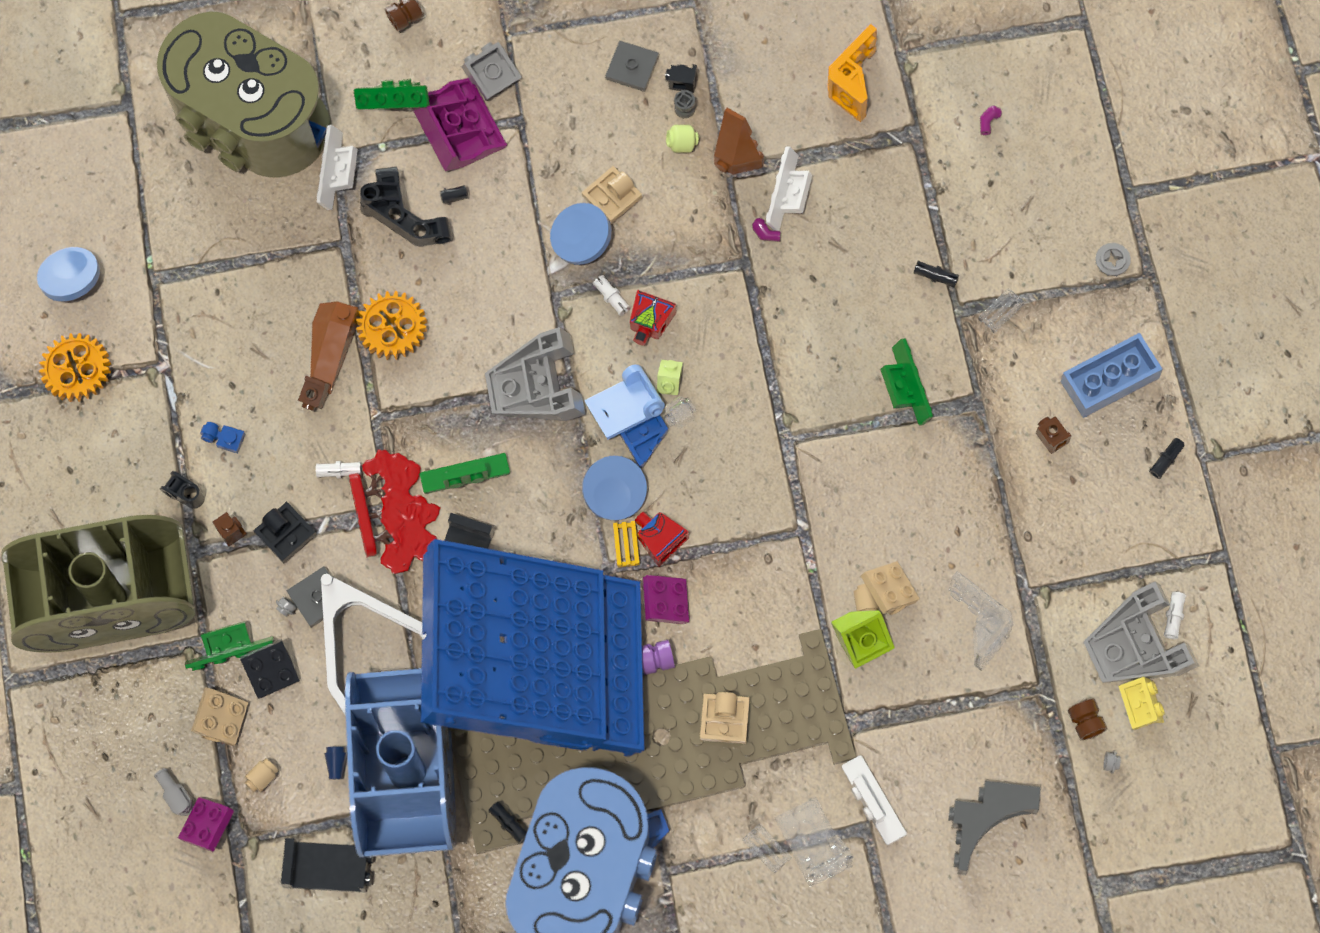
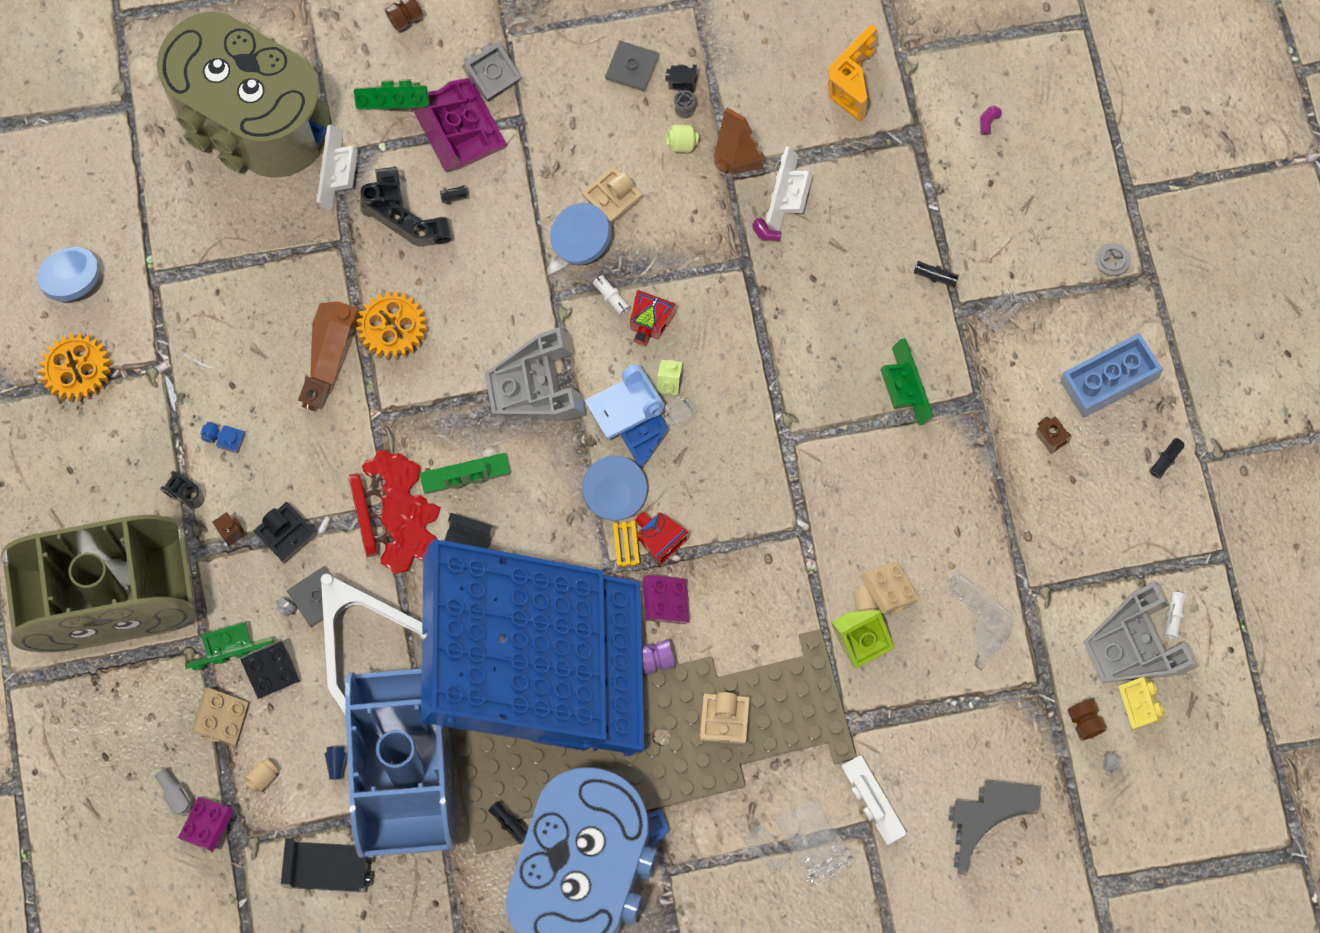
(338, 469): white pin -> none

